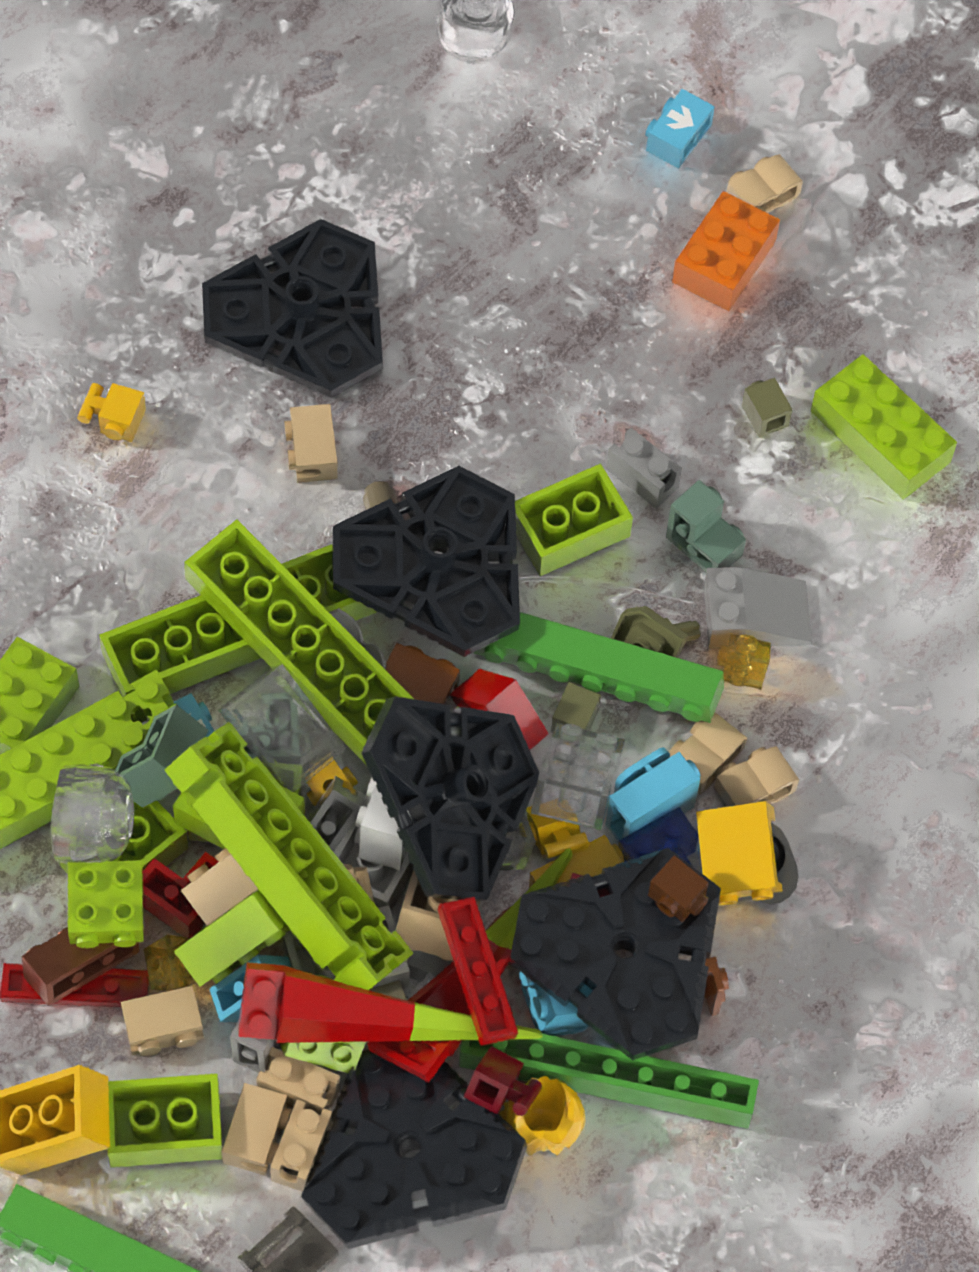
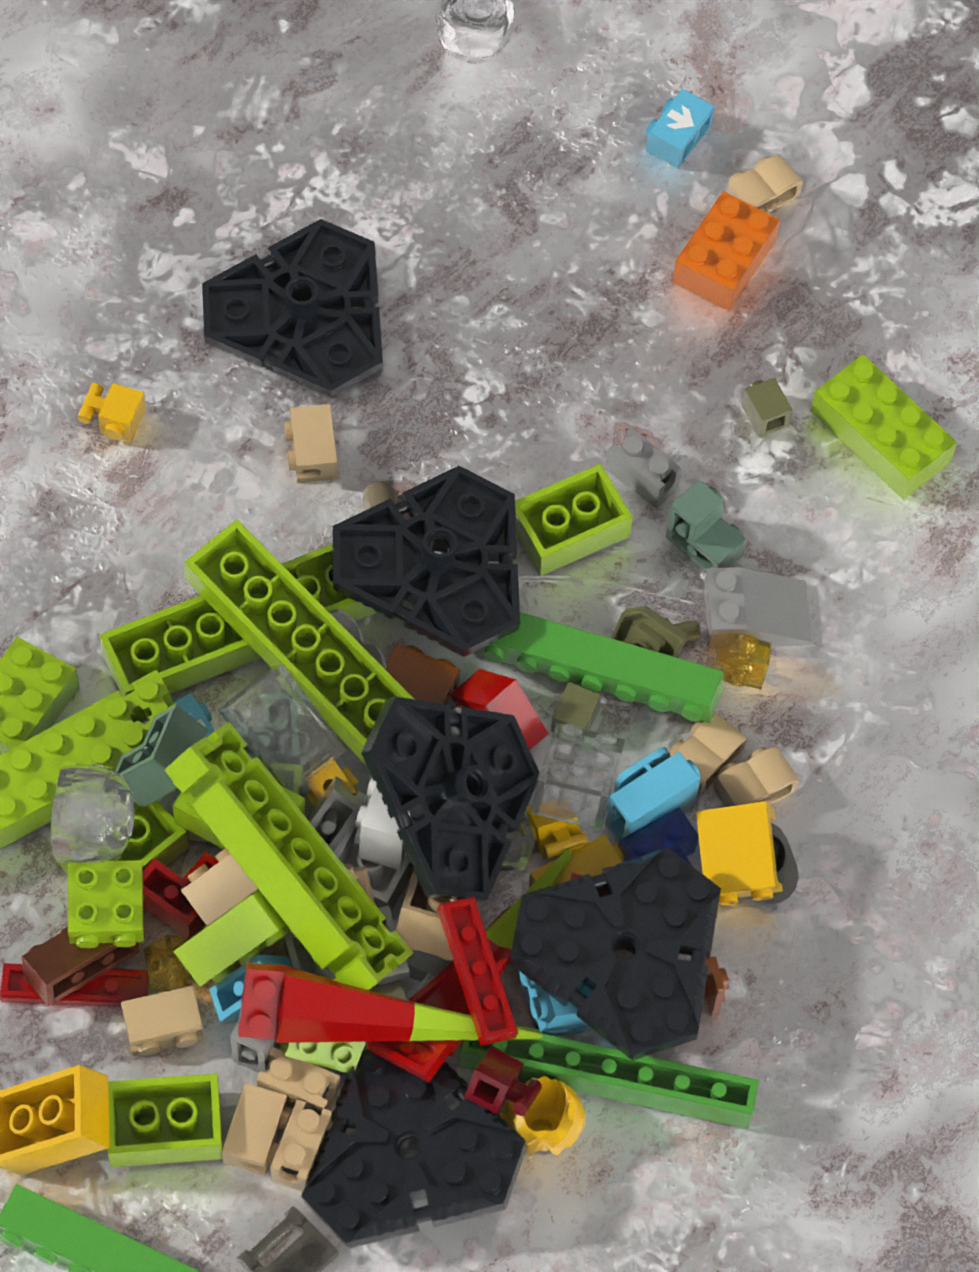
(678, 890): reddish brown brick -> none

